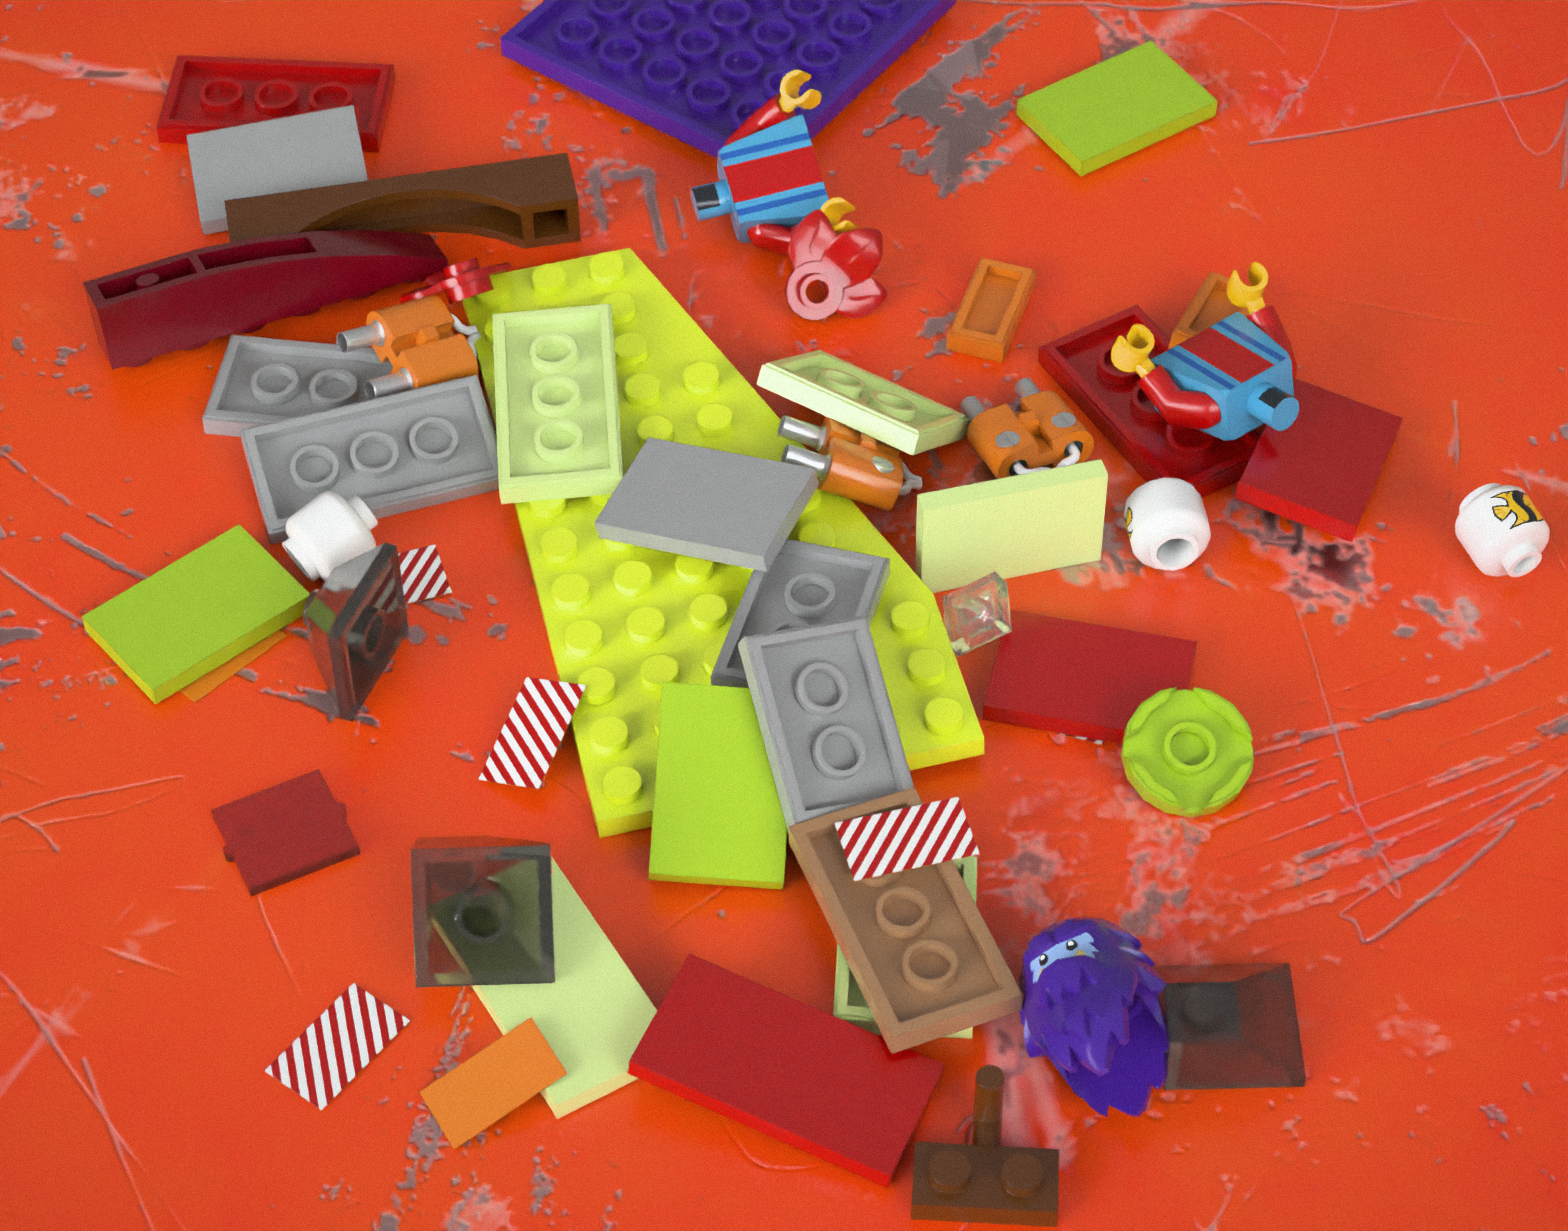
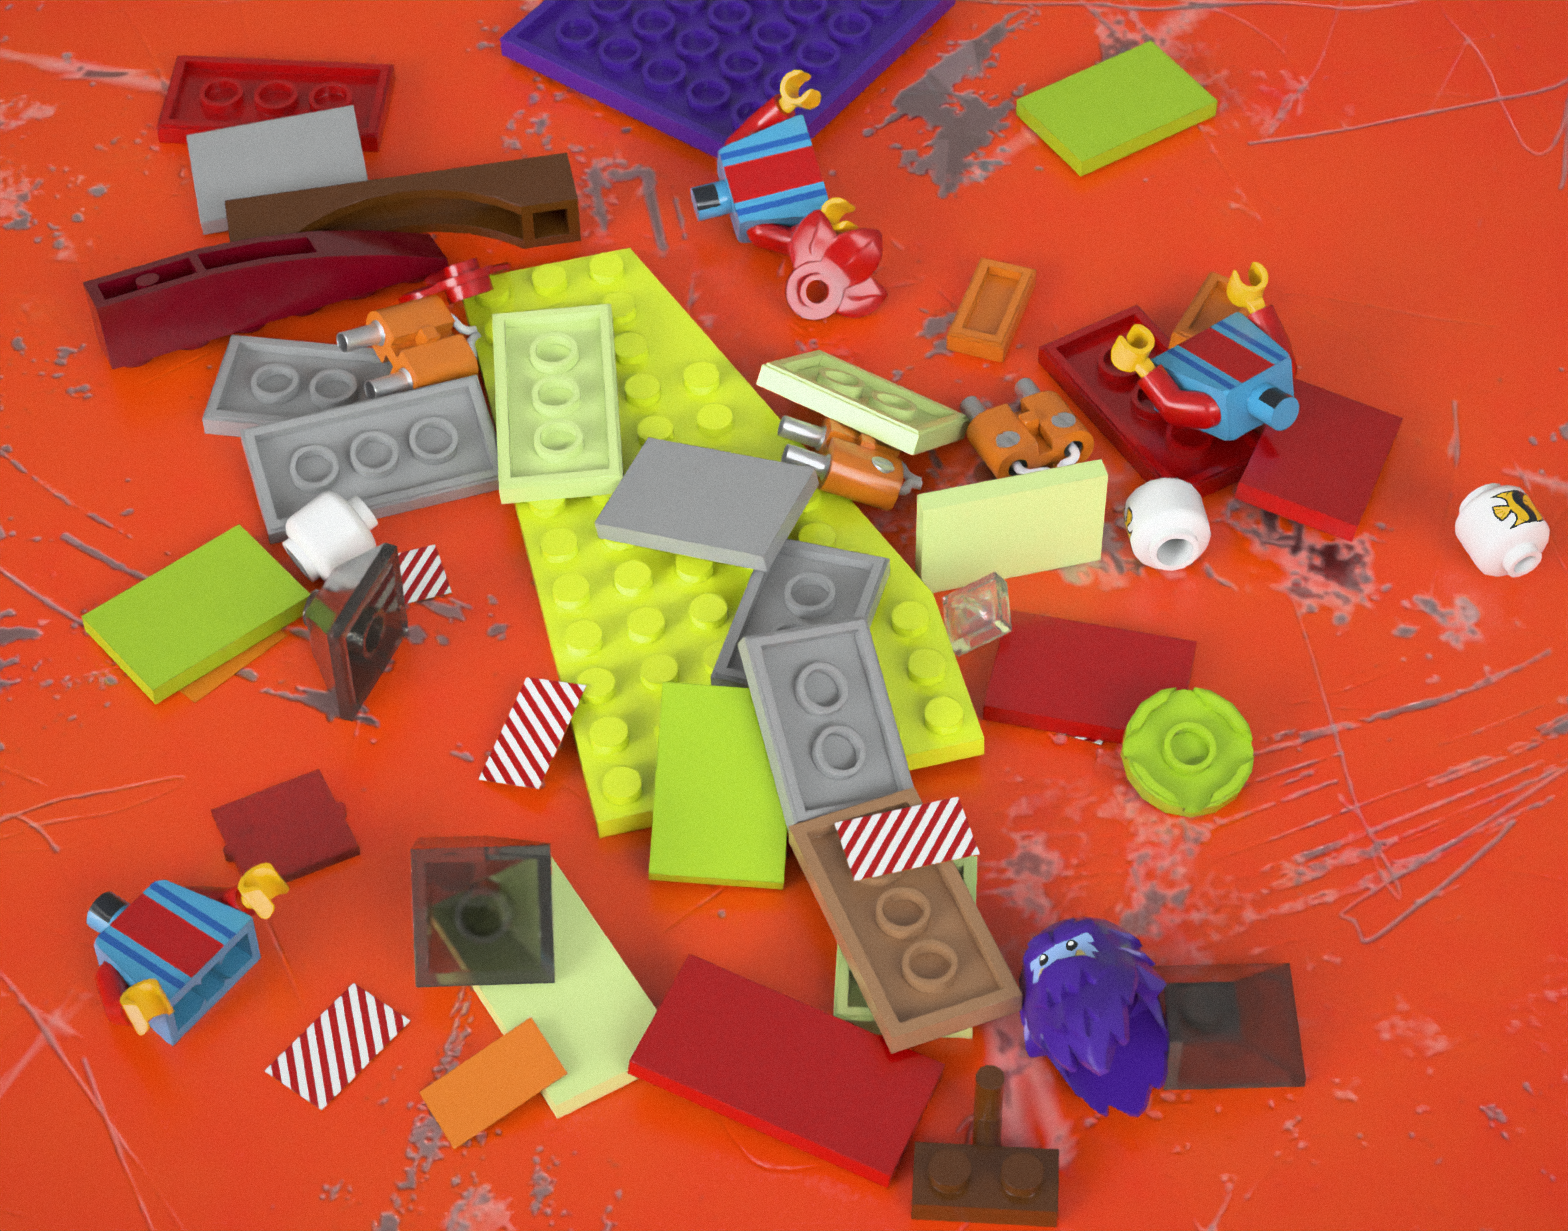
(177, 949): none -> torso

